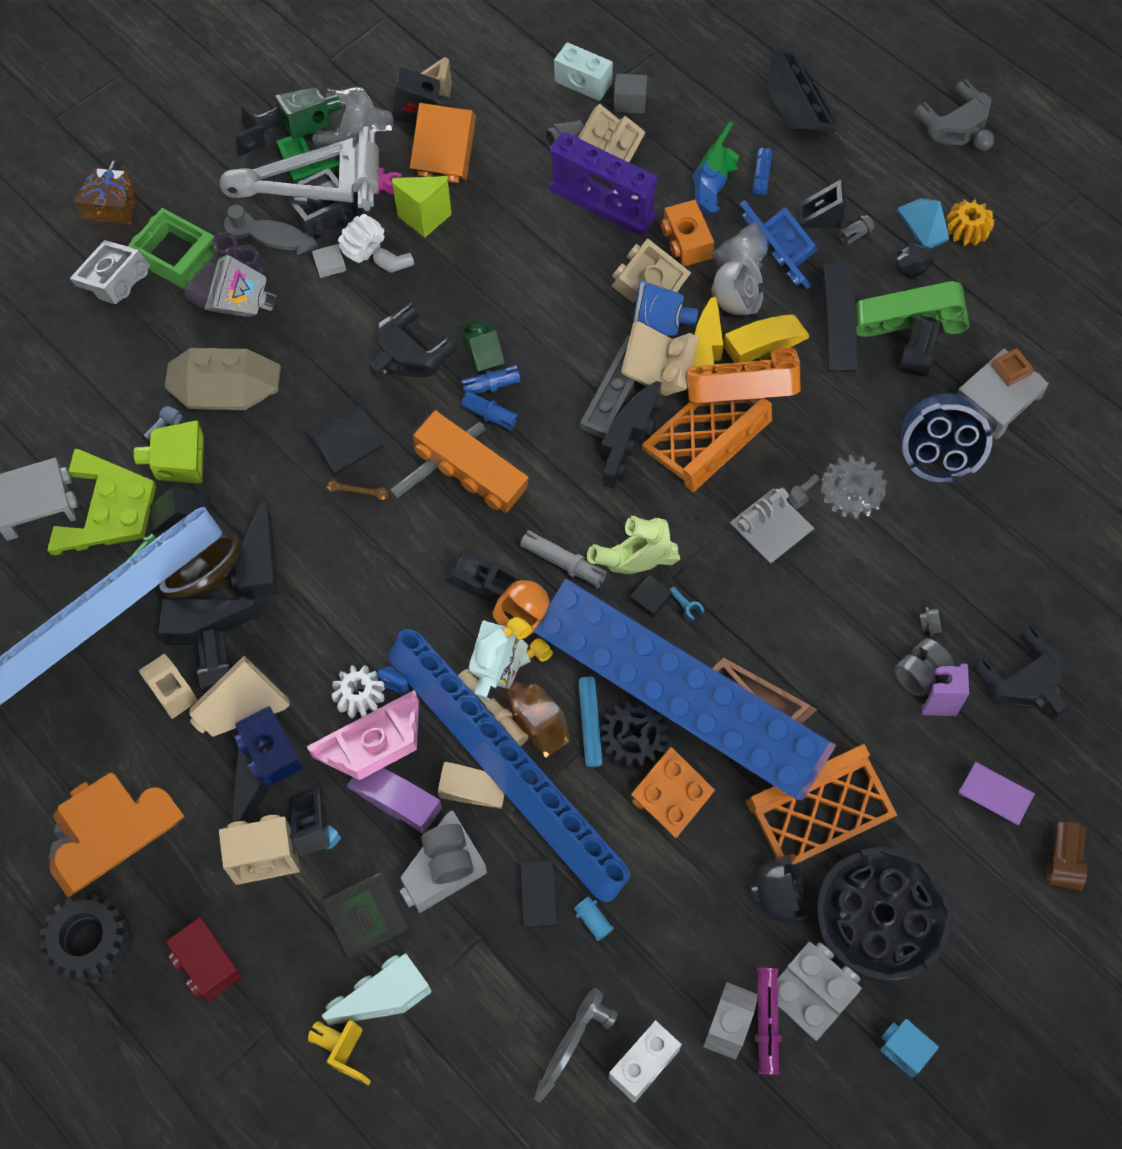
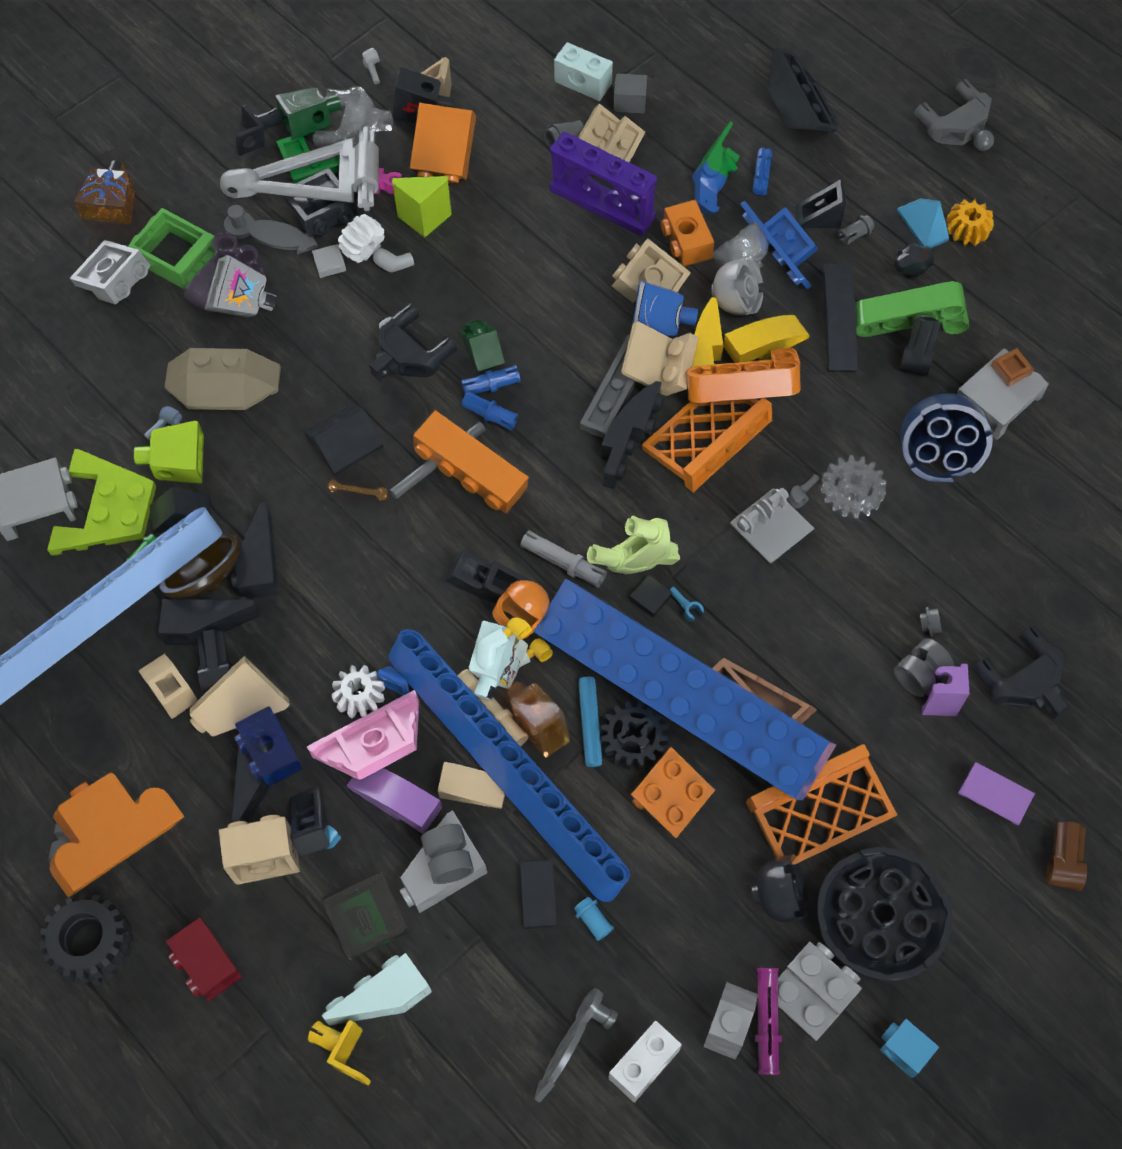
(370, 58): none -> light grey hand

